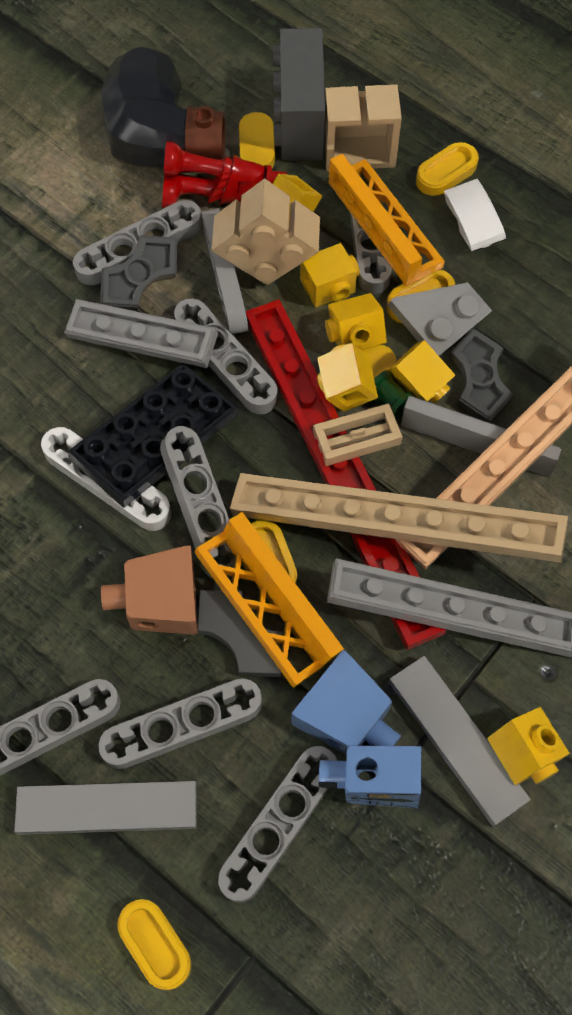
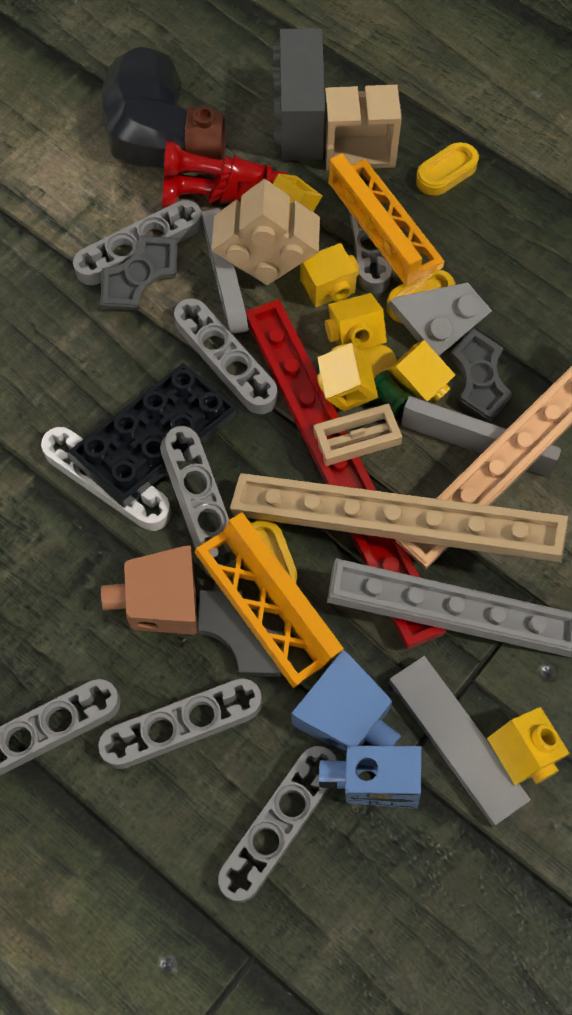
(106, 807): light grey tile -> none
(141, 333): light grey tile -> none
(154, 944): yellow tile -> none
(257, 138): yellow tile -> none
(475, 215): white slope -> none

